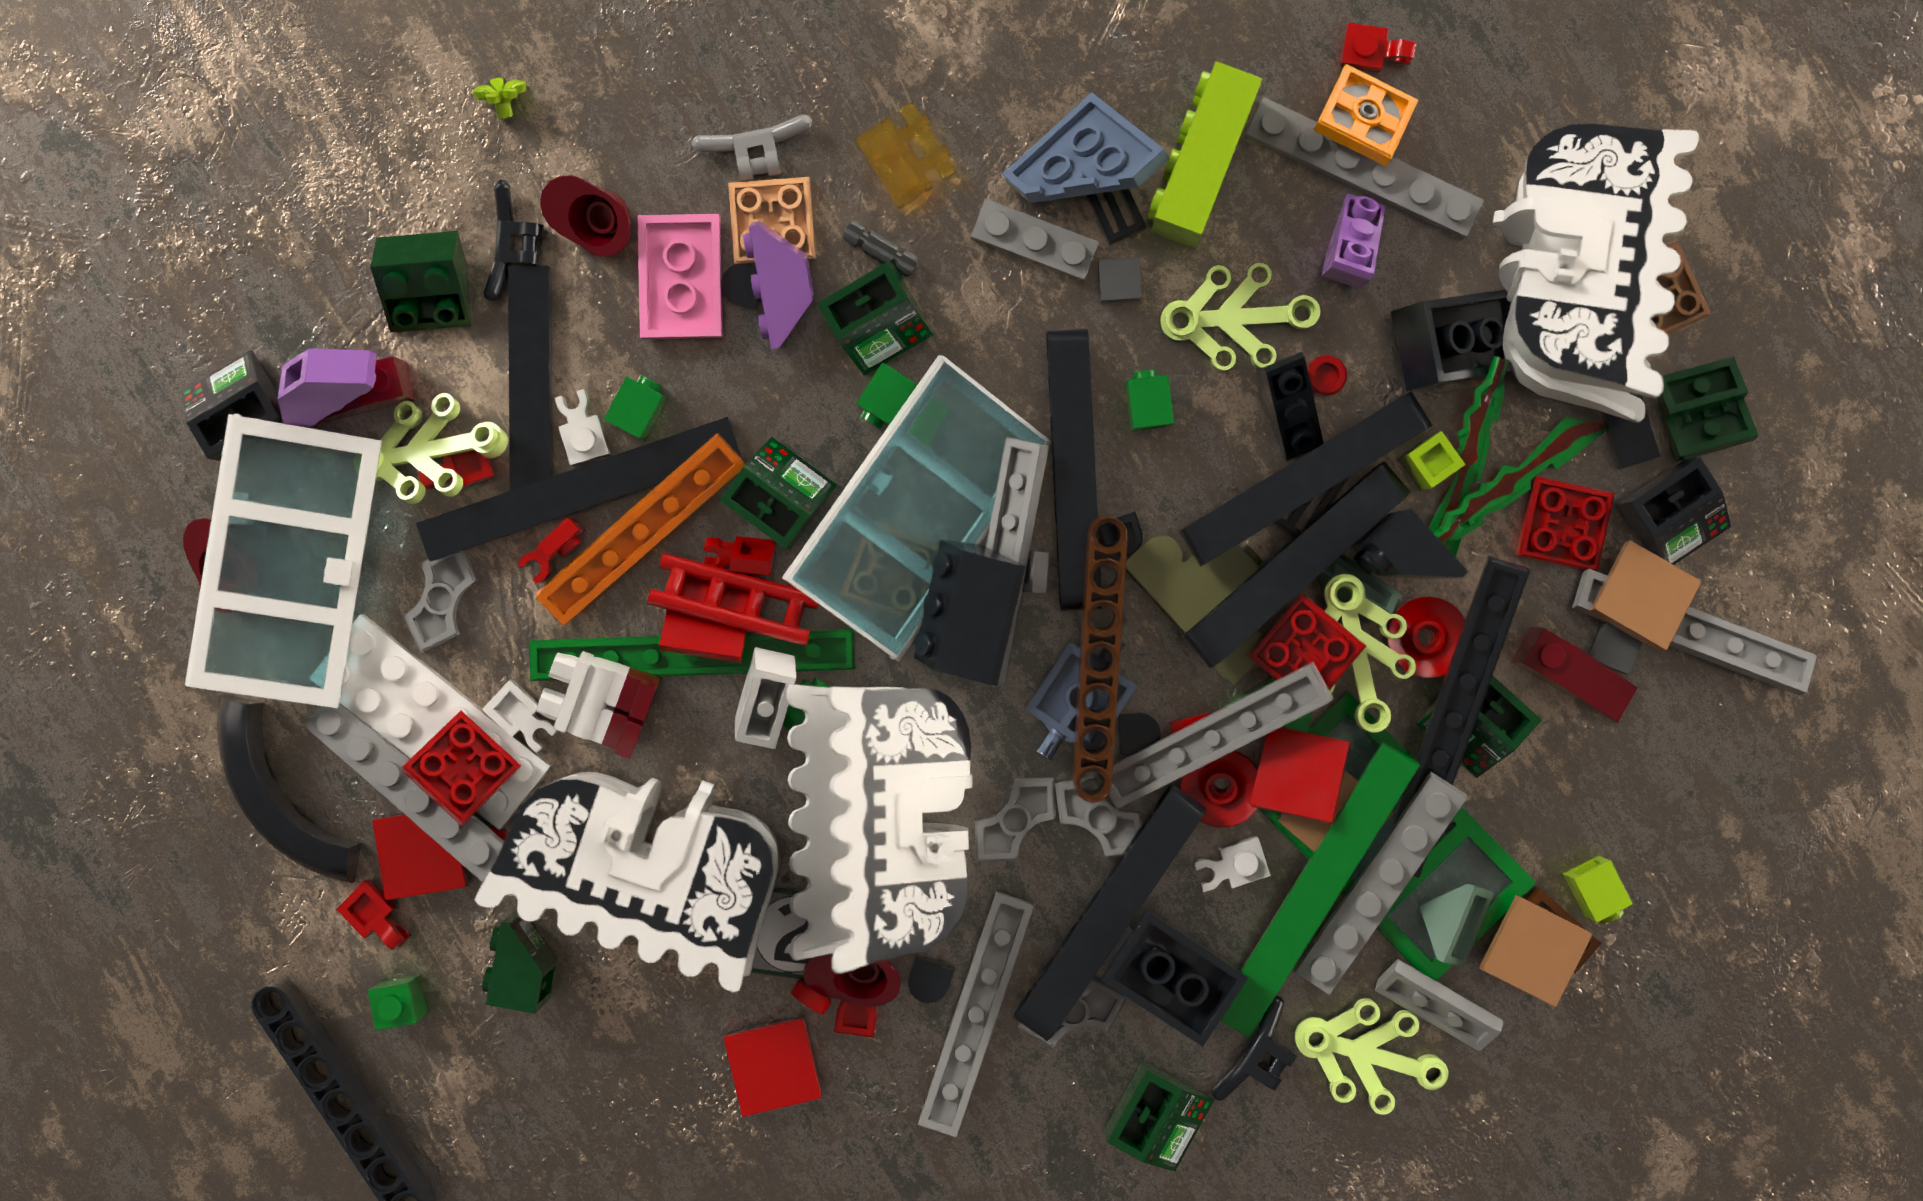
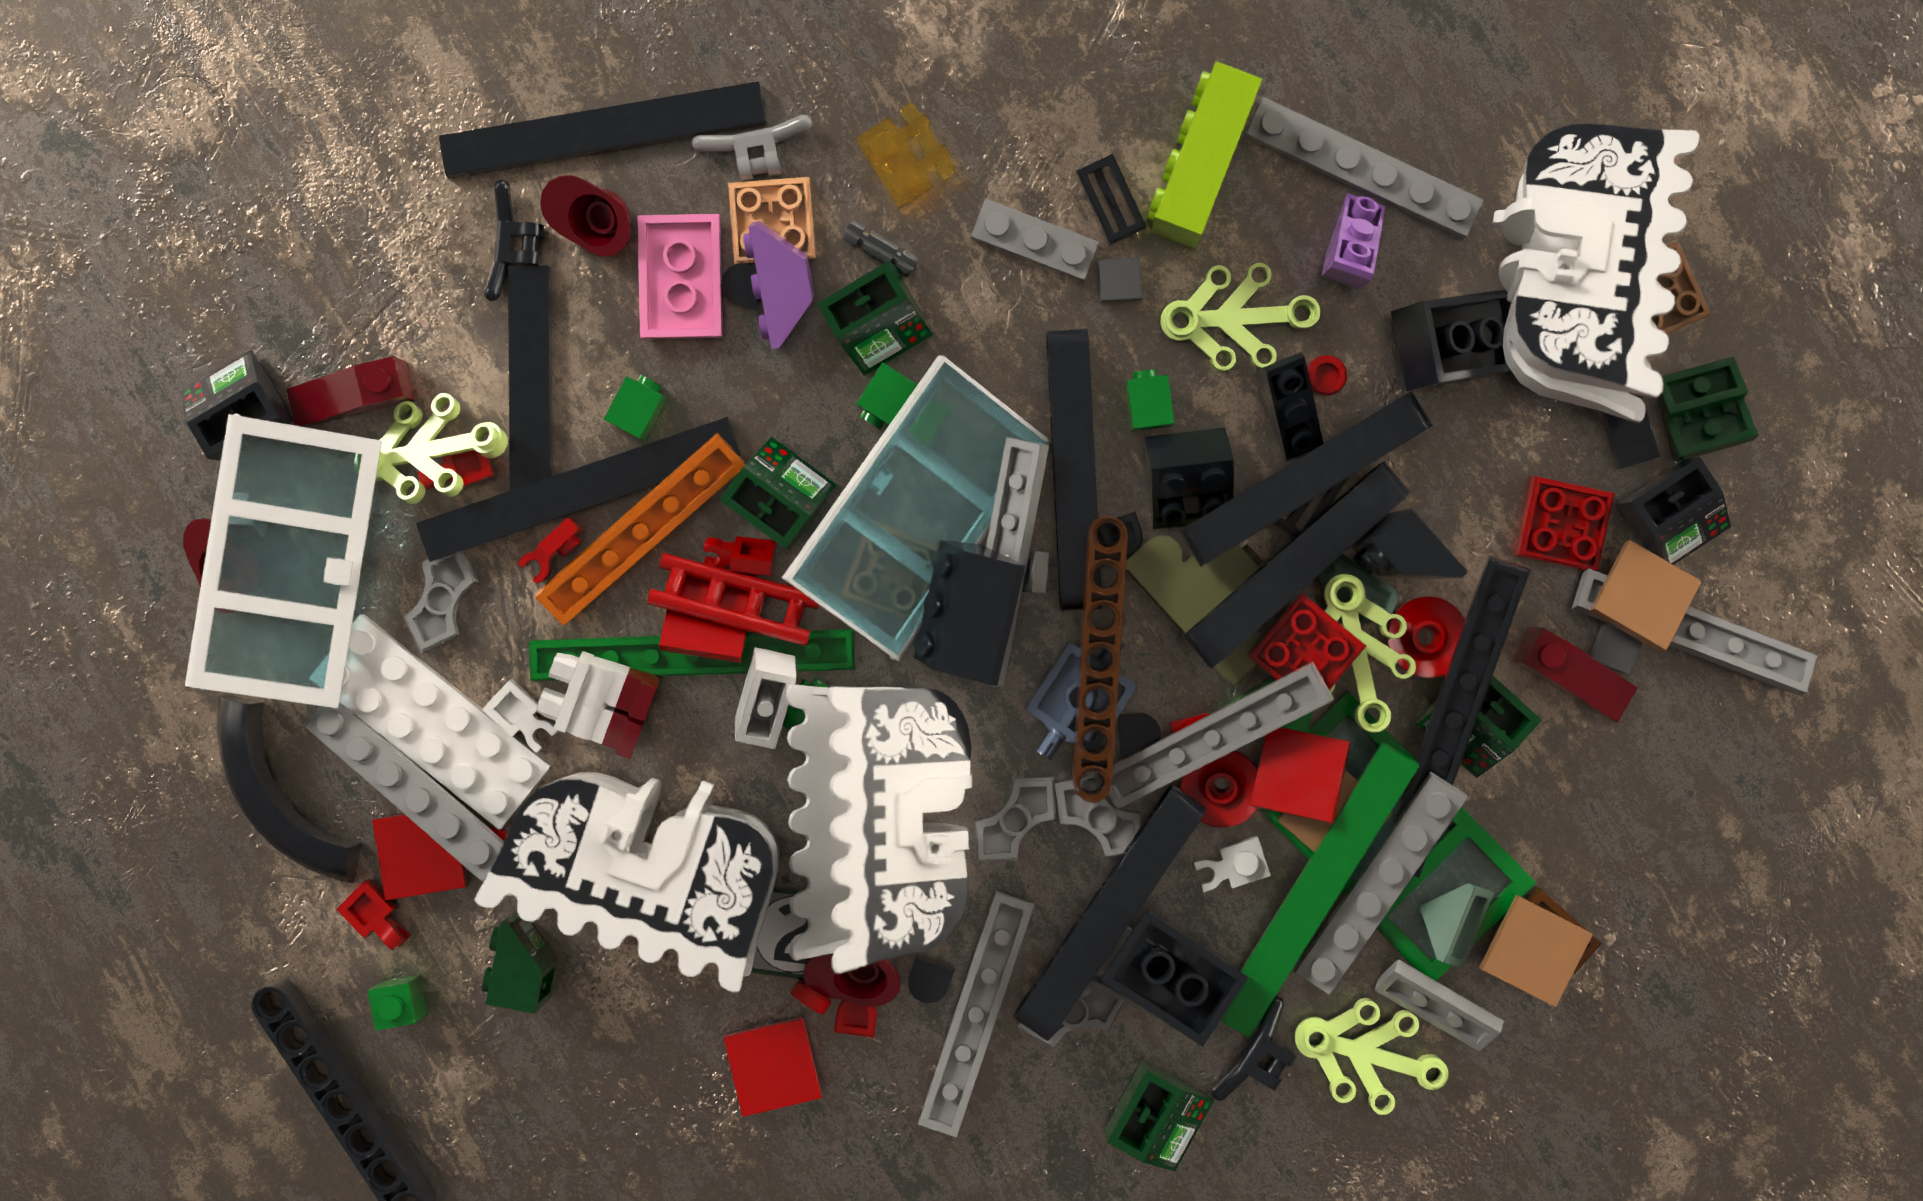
(323, 383): medium lavender slope -> none
(422, 281): dark green slope -> none
(461, 768): red tile -> none
(500, 95): lime plant -> none
(583, 435): white plate -> none
(602, 130): none -> black tile
(1086, 155): sand blue plate -> none
(1188, 475): none -> black slope
(1366, 115): light orange piece -> none
(1367, 48): red plate -> none
(1431, 461): lime panel -> none
(1474, 441): green sword -> none
(1512, 482): green sword -> none
(1598, 890): lime brick -> none

